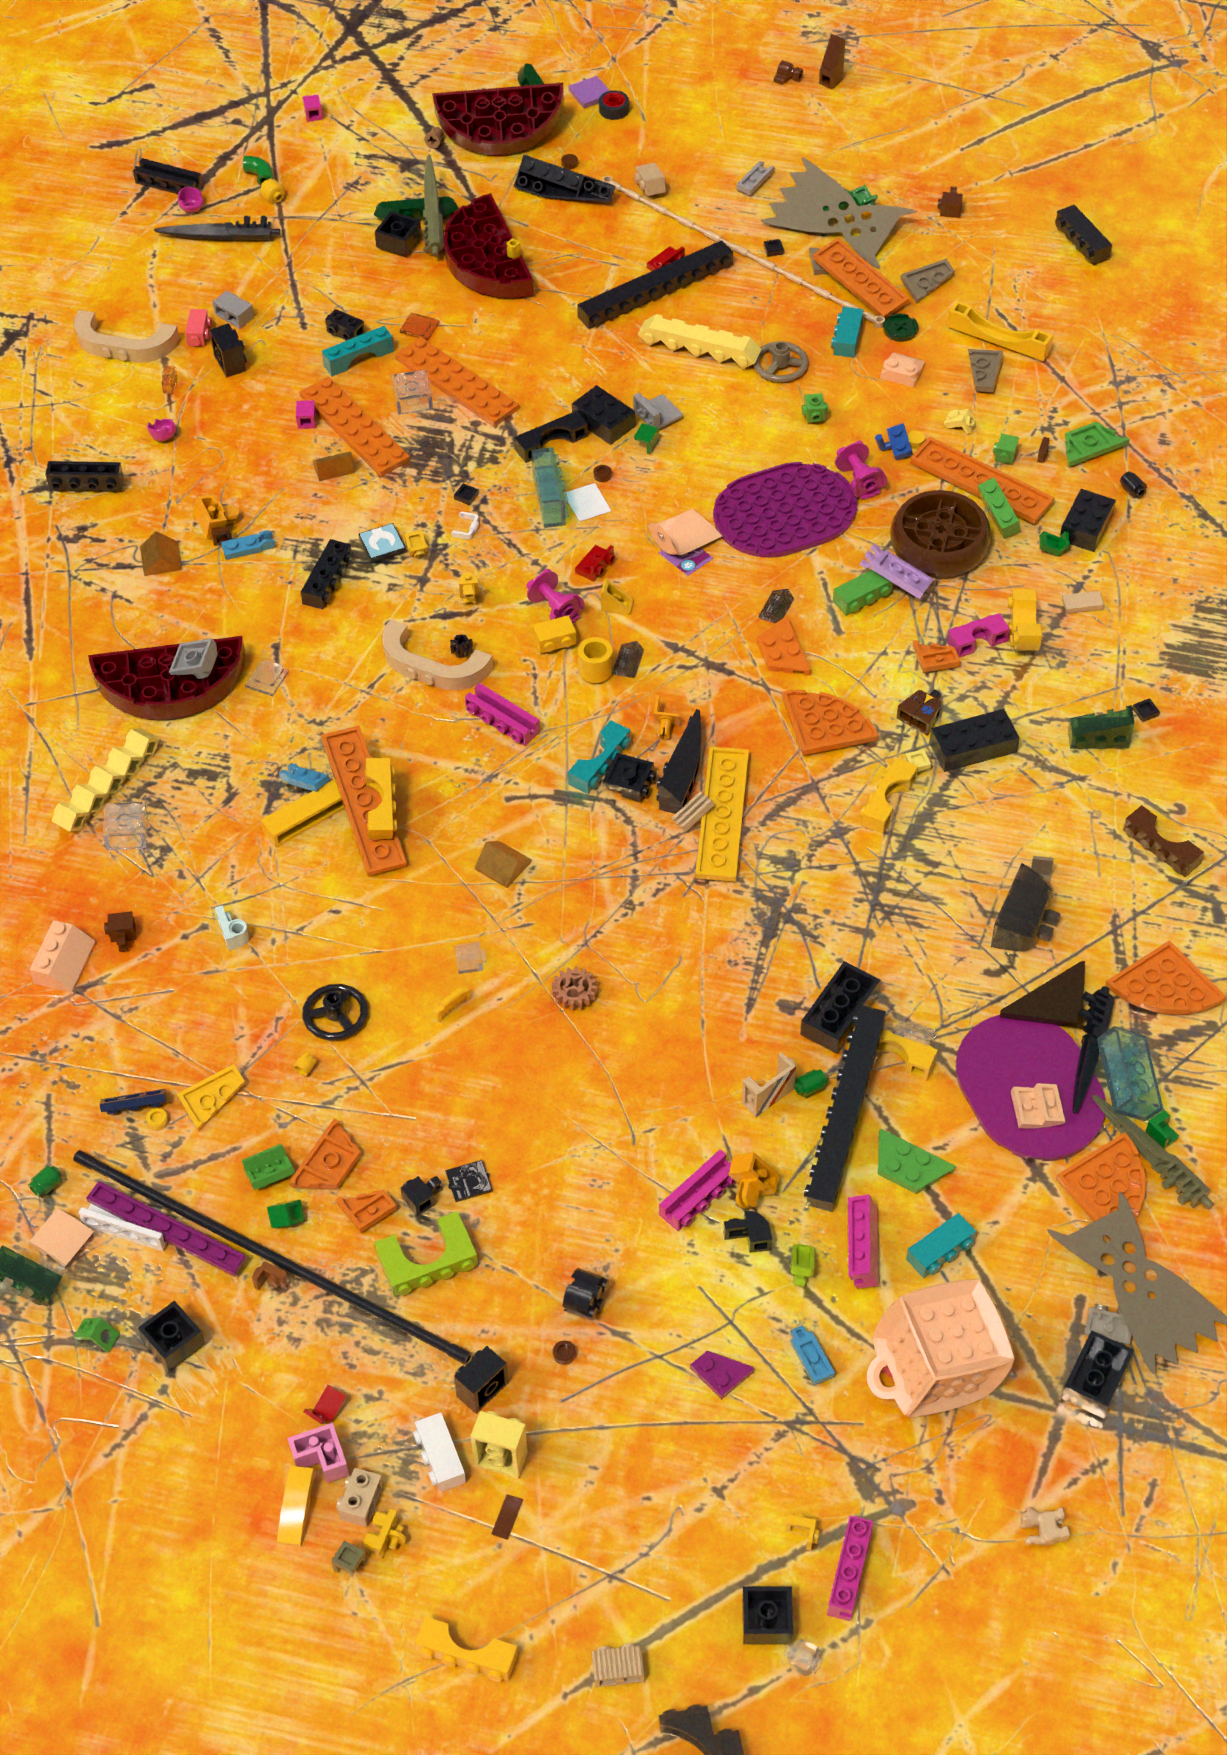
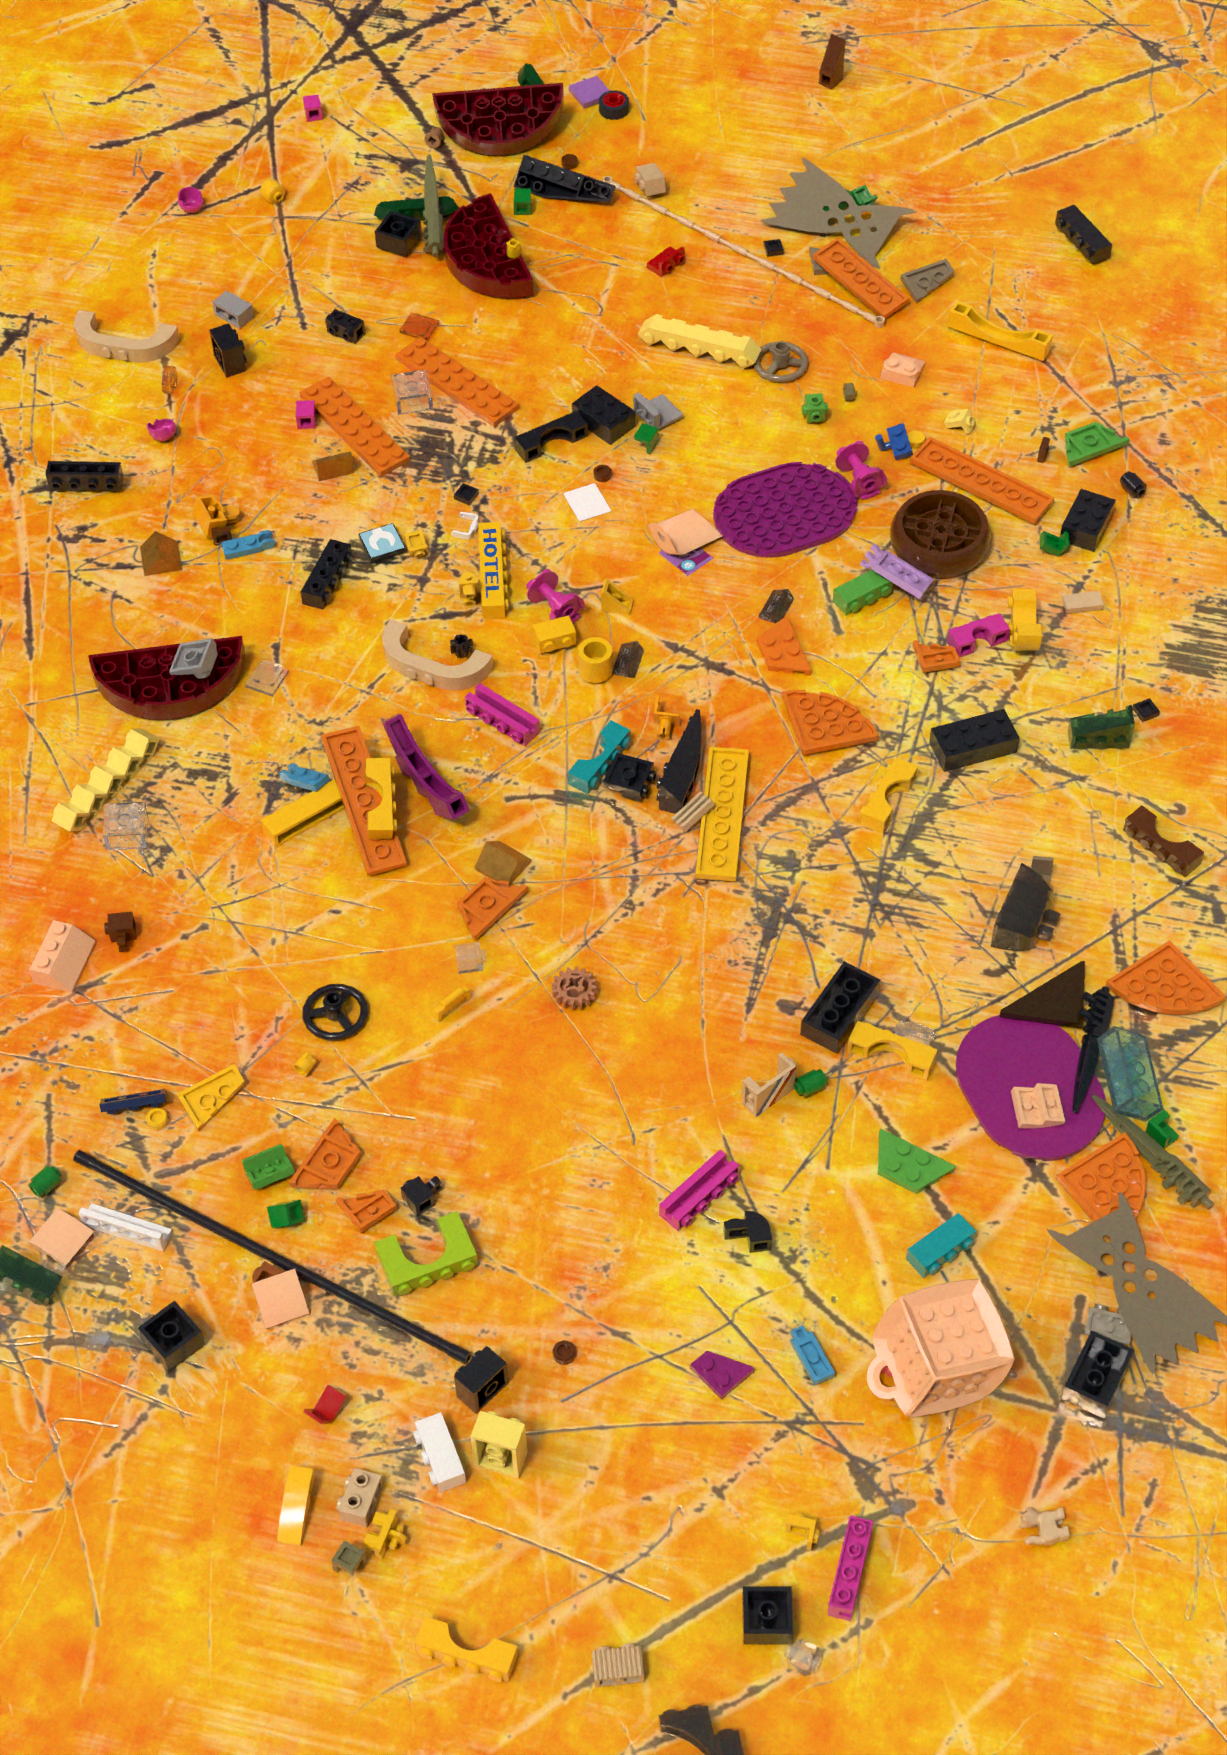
(91, 1330): bright green bracket -> none
(166, 176): black brick -> none
(171, 1229): magenta tile -> none
(197, 327): coral brick -> none
(225, 230): black piece -> none
(233, 931): light aqua plate -> none
(258, 166): green cylinder -> none
(280, 1298): none -> light nougat slope
(321, 1447): bright pink brick -> none
(338, 357): teal arch -> none
(412, 762): none -> magenta arch
(468, 1181): piece -> none
(487, 903): none -> orange wing
(492, 571): none -> yellow brick
(507, 1516): reddish brown sticker -> none
(522, 201): none -> green panel
(549, 487): clear light blue brick -> none
(585, 1294): black brick -> none
(595, 562): red bracket -> none
(654, 284): black brick -> none
(754, 178): light grey hinge -> none
(754, 1179): light orange brick -> none
(787, 70): reddish brown piece -> none
(802, 1263): lime piece -> none
(846, 1108): black brick -> none
(847, 331): teal brick -> none
(849, 391): none -> olive tile
(862, 1241): dark pink brick -> none
(900, 327): dark green tile -> none
(919, 758): light yellow plate -> none
(921, 710): reddish brown torso -> none
(950, 204): reddish brown brick -> none
(985, 368): dark tan wing -> none
(999, 508): bright green brick -> none
(1006, 449): bright green brick -> none

